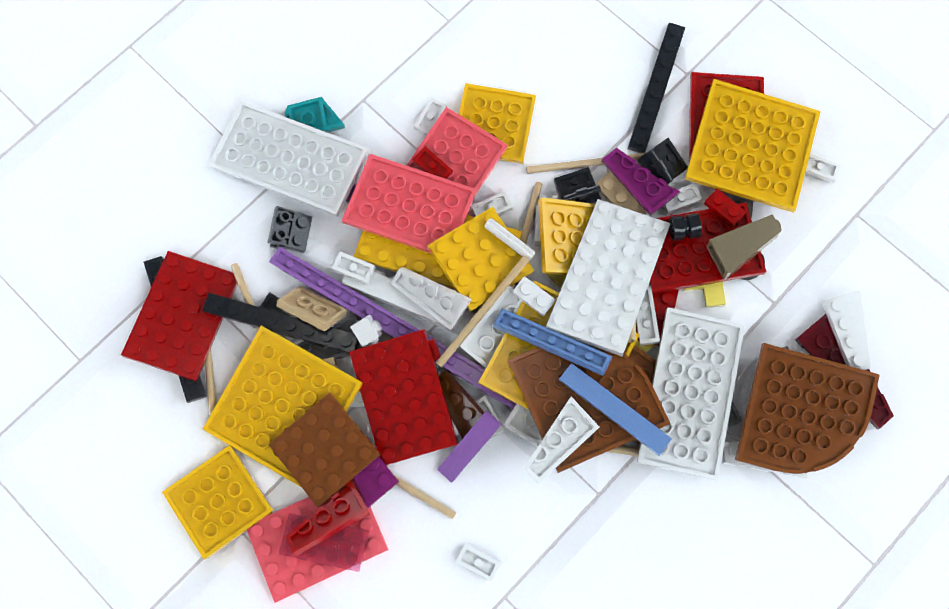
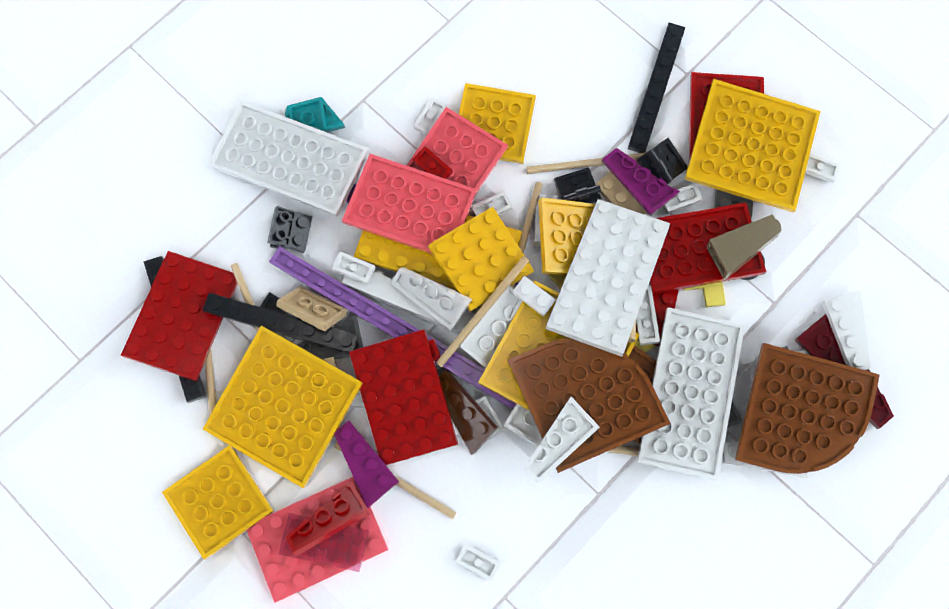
(324, 449): dark orange plate -> none
(367, 330): white brick -> none
(469, 446): medium lavender tile -> none
(509, 239): white axle -> none
(553, 342): medium blue tile -> none
(615, 409): medium blue tile -> none
(687, 226): black wheel -> none
(724, 208): red plate -> none

